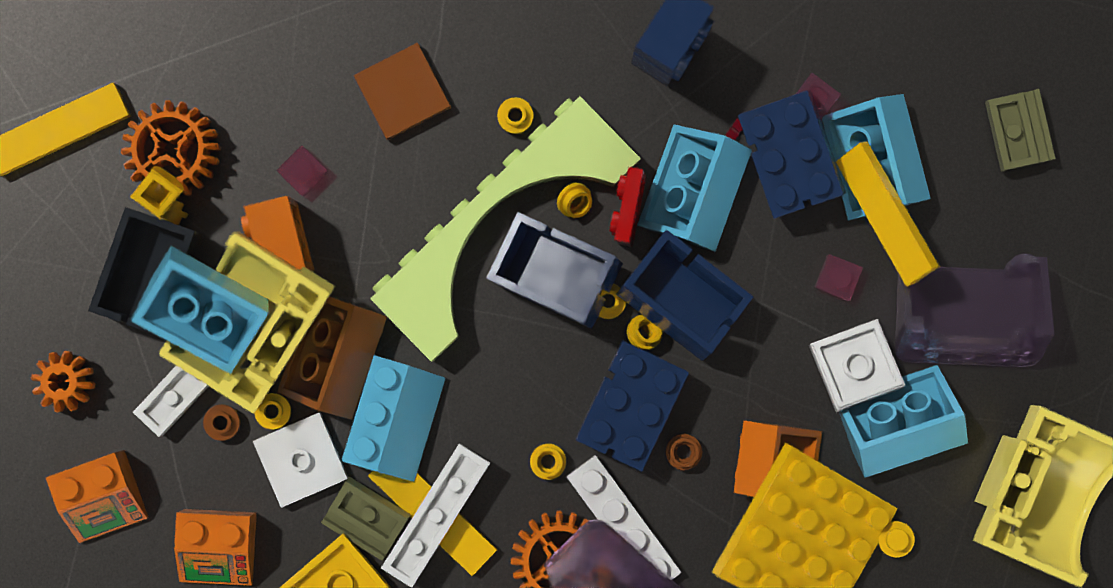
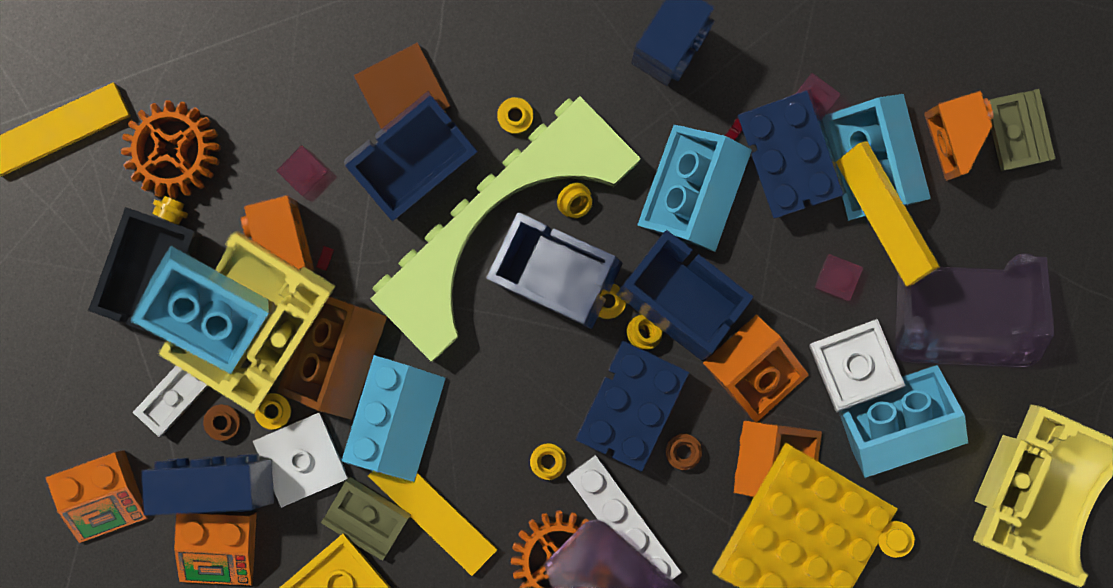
(49, 385): orange gear -> none
(158, 191): yellow brick -> none
(207, 484): none -> dark blue piece
(325, 257): none -> dark red piece
(410, 156): none -> dark blue piece
(435, 515): white plate -> none
(631, 193): red plate -> none
(756, 368): none -> orange slope
(959, 131): none -> orange slope

